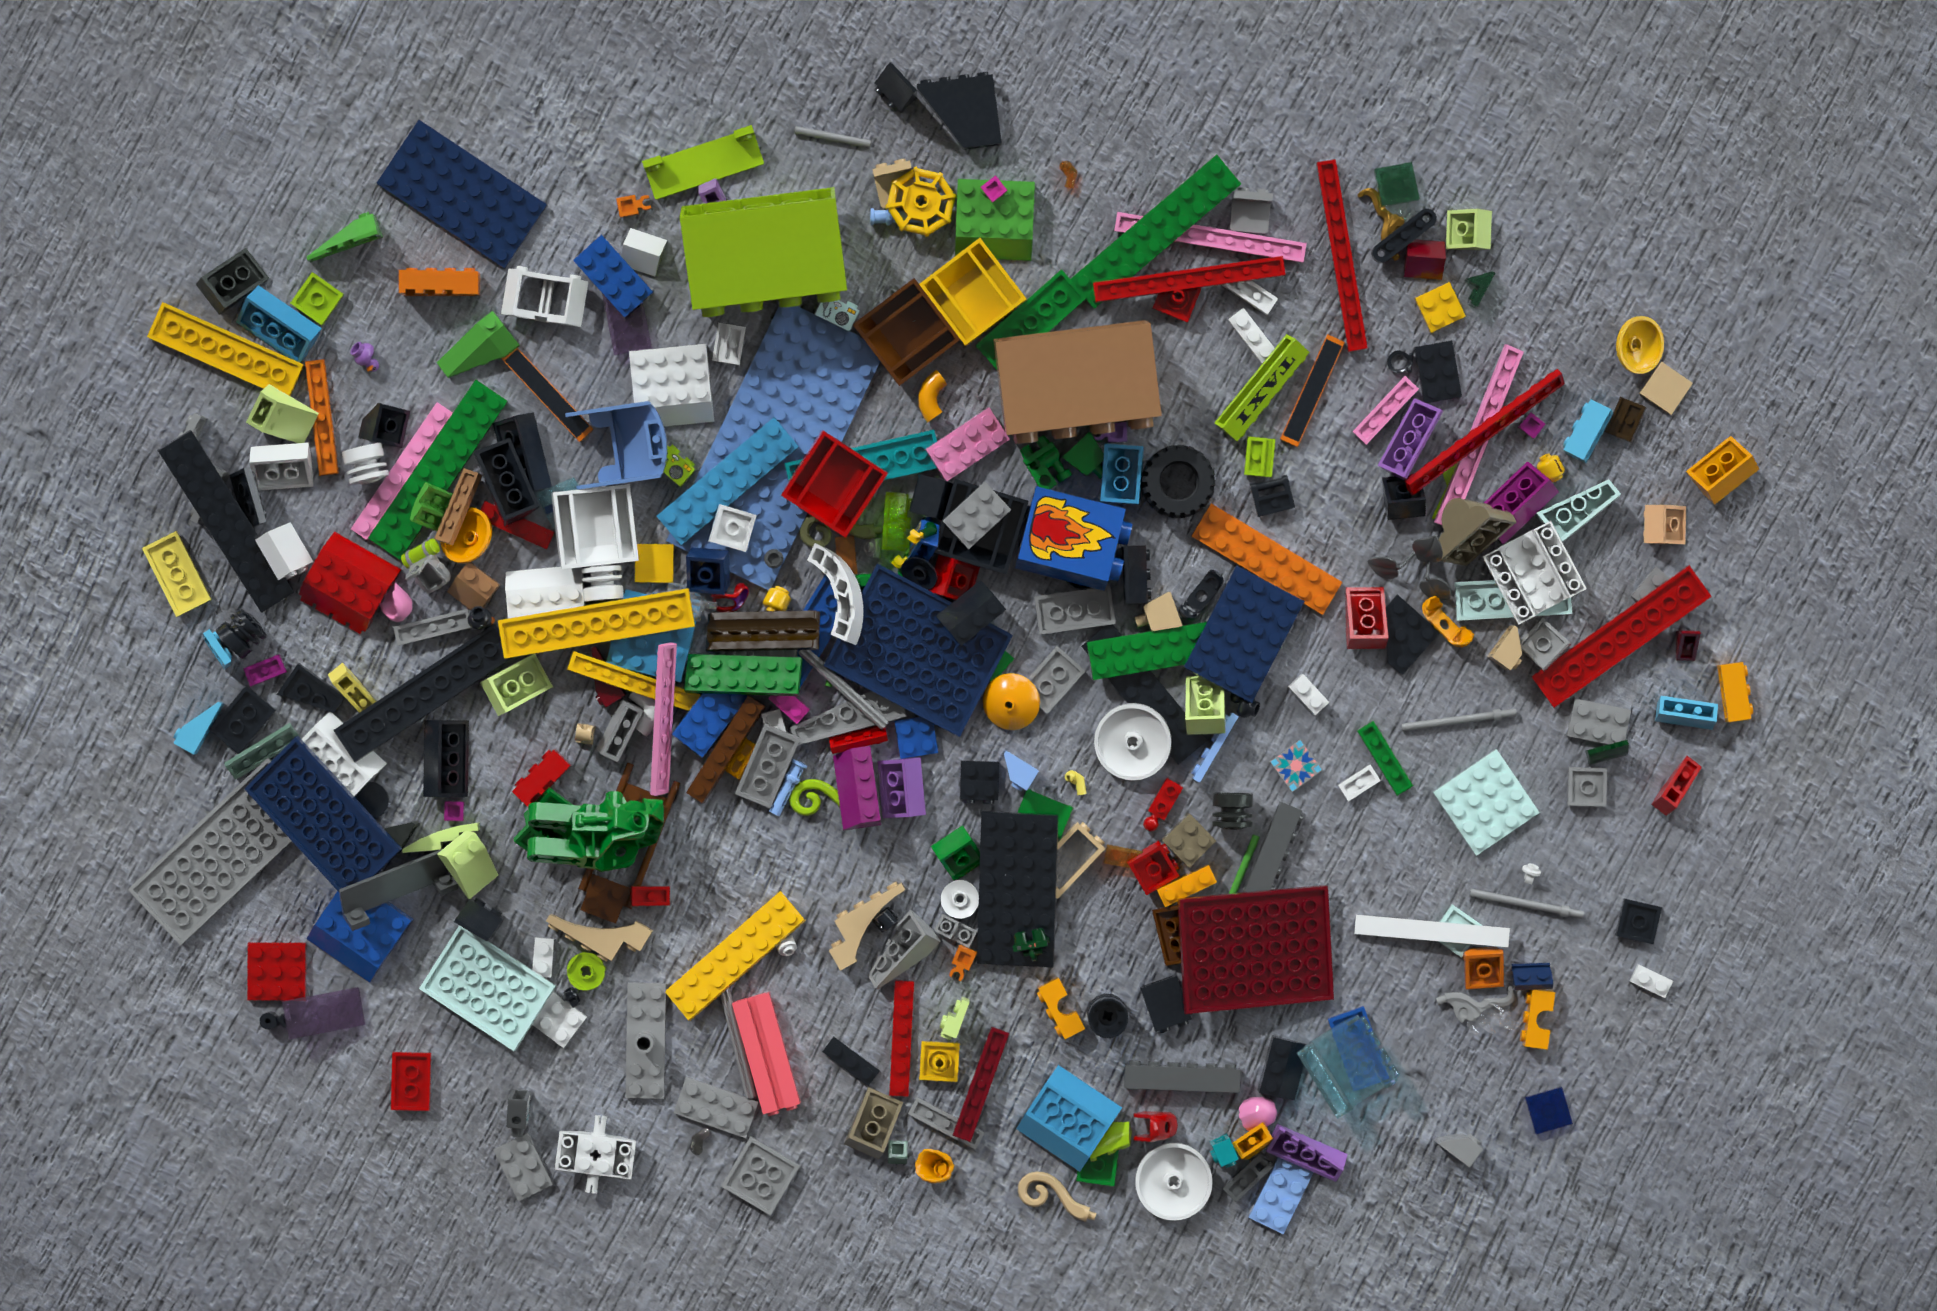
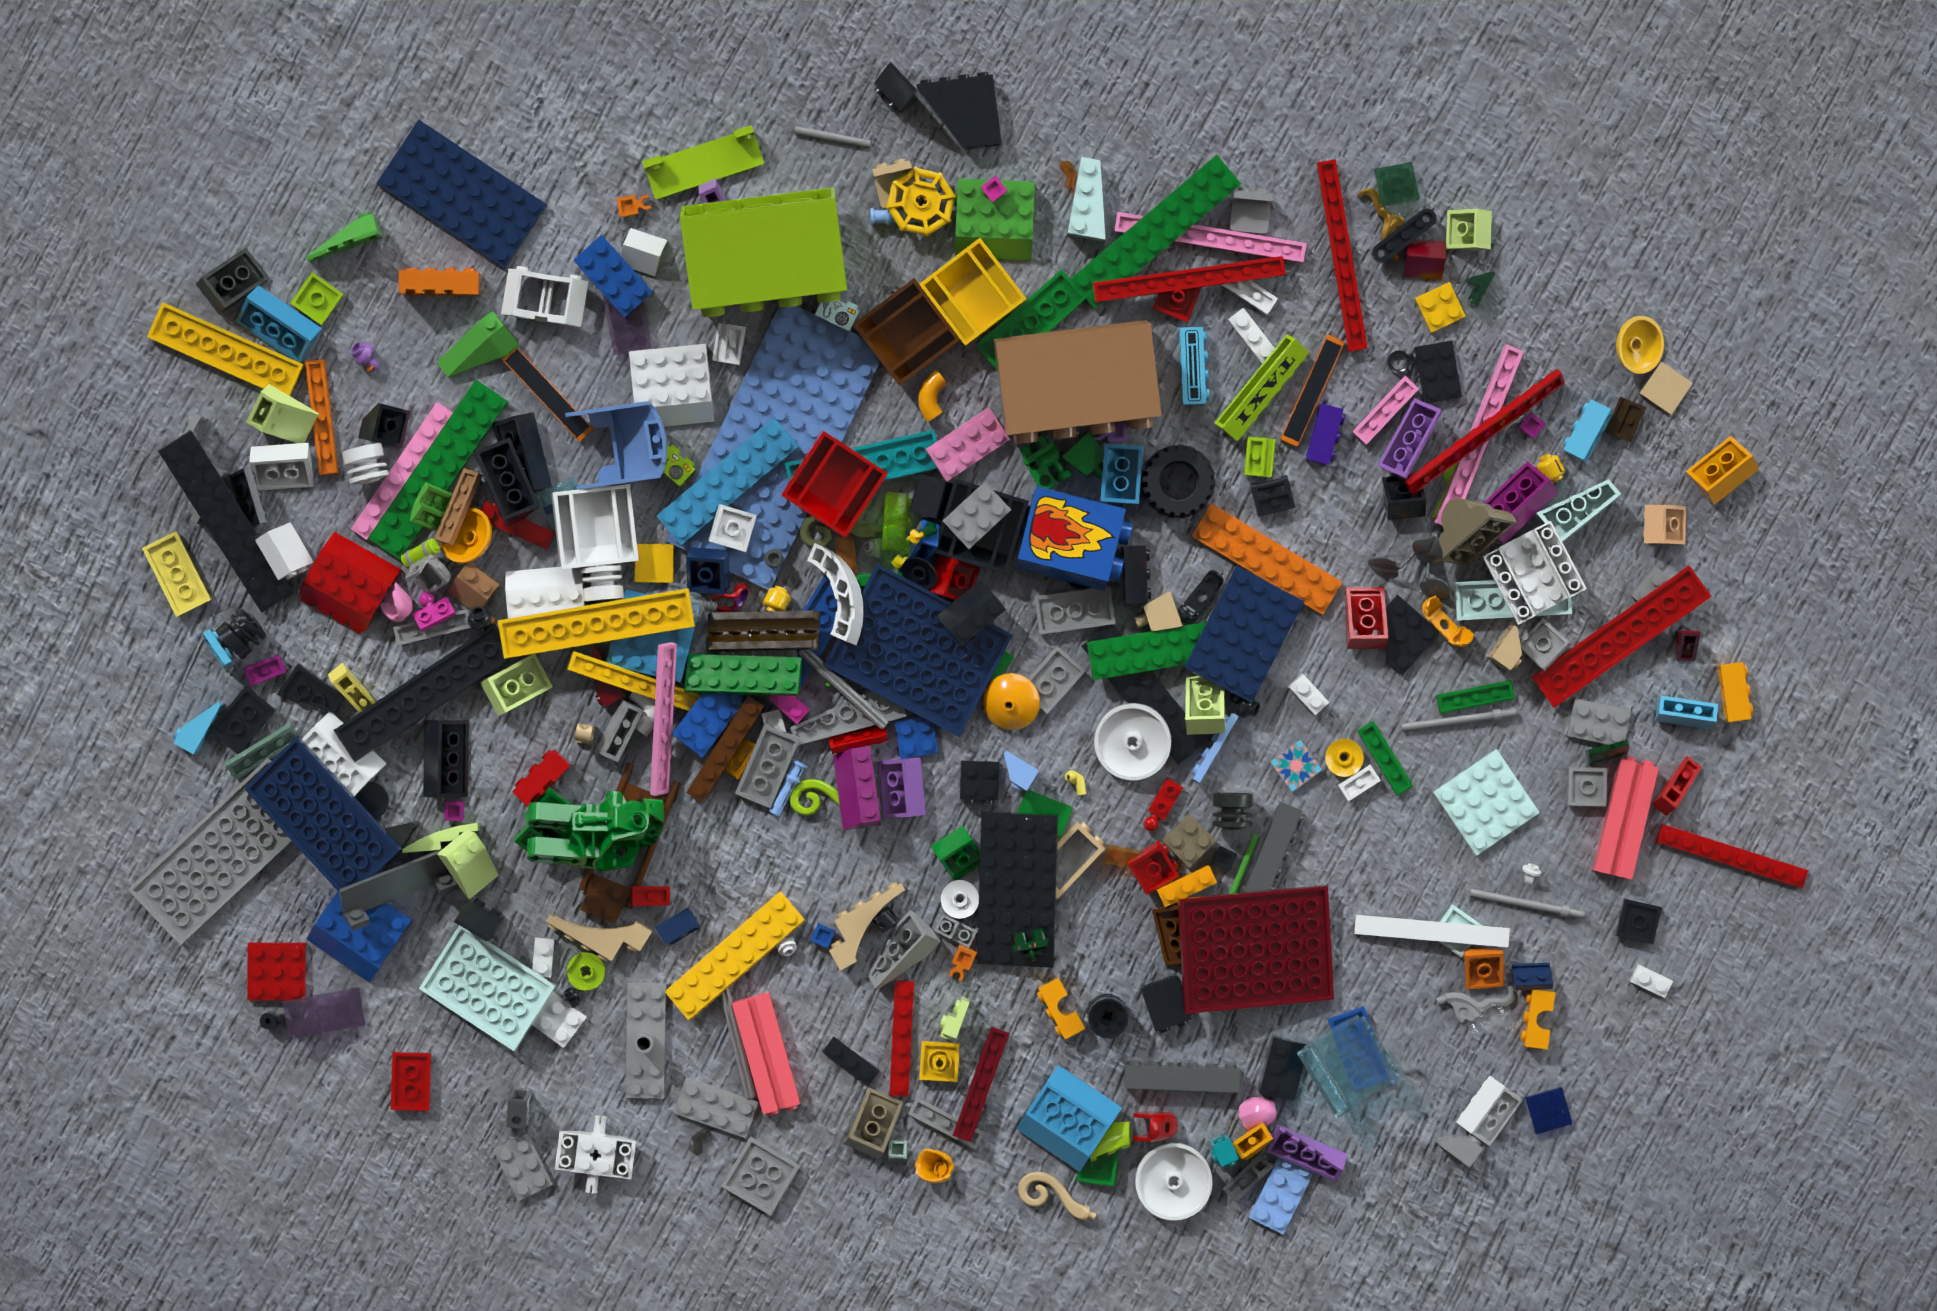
(434, 612): none -> dark pink plate
(678, 927): none -> dark blue hinge
(823, 935): none -> blue plate
(1087, 206): none -> light aqua wedge
(1193, 366): none -> medium azure brick
(1224, 858): none -> black plate
(1325, 434): none -> dark purple brick
(1351, 764): none -> yellow dish
(1475, 696): none -> green tile
(1489, 1110): none -> white slope
(1625, 817): none -> coral brick
(1732, 856): none -> red plate

